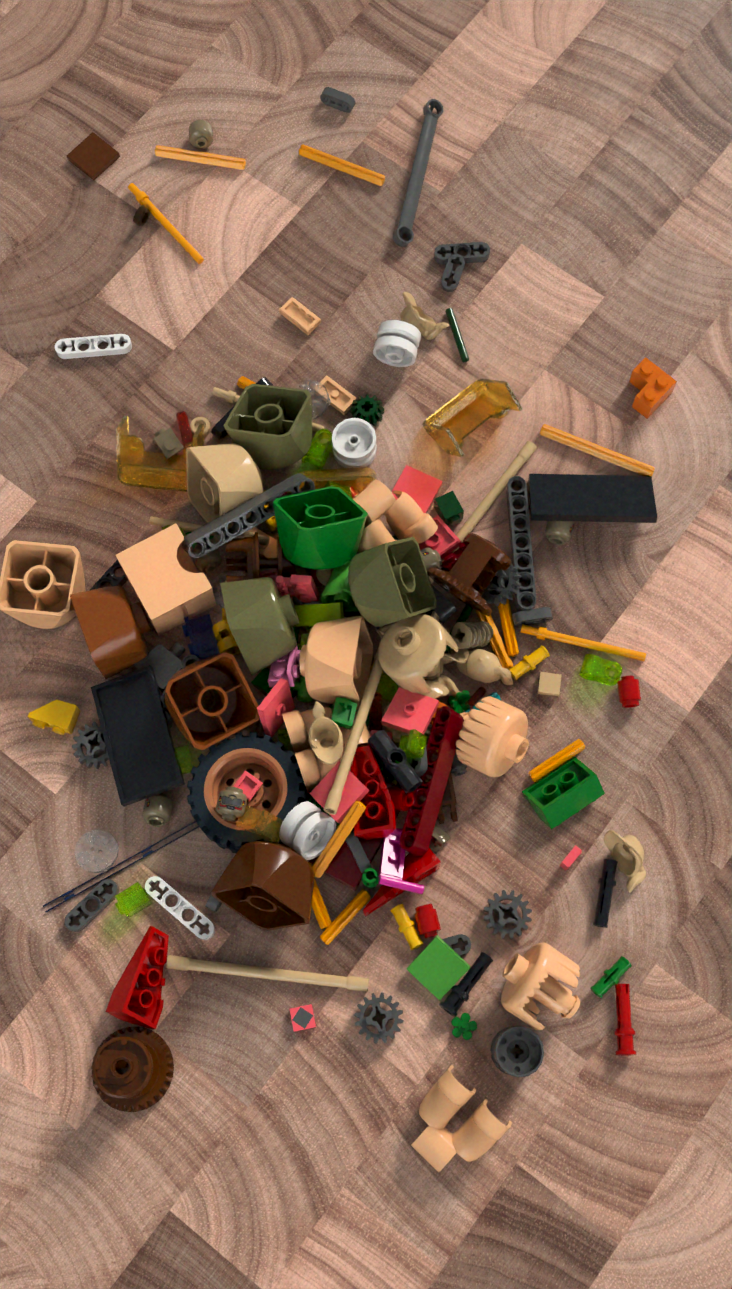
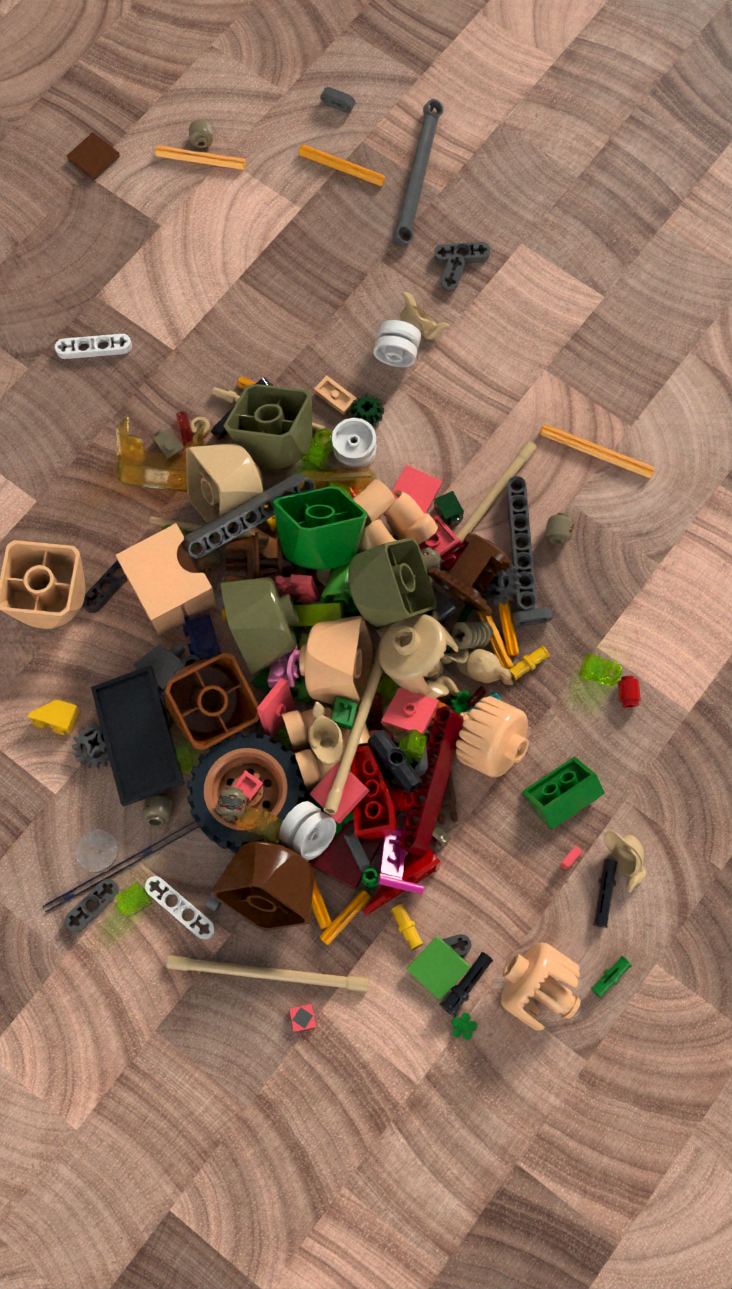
(112, 628): dark orange piece -> none
(139, 989): red wedge -> none
(141, 216): dark brown tile -> none
(144, 200): light orange bar -> none
(148, 1071): reddish brown piece -> none
(226, 640): yellow wheel -> none
(299, 316): light nougat plate -> none
(321, 397): clear plate -> none
(338, 838): light orange axle -> none
(390, 1015): dark grey gear -> none
(427, 921): red brick -> none
(457, 335): dark green piece -> none
(457, 767): dark grey pin -> none
(468, 411): clear yellow windscreen -> none
(470, 1140): light nougat piece -> none
(499, 907): dark grey gear -> none
(529, 1044): dark grey wheel -> none
(543, 633): light orange bar -> none
(549, 684): tan tile -> none
(556, 760): light orange axle -> none
(592, 498): black tile -> none
(624, 1026): red pin -> none
(654, 387): orange brick -> none

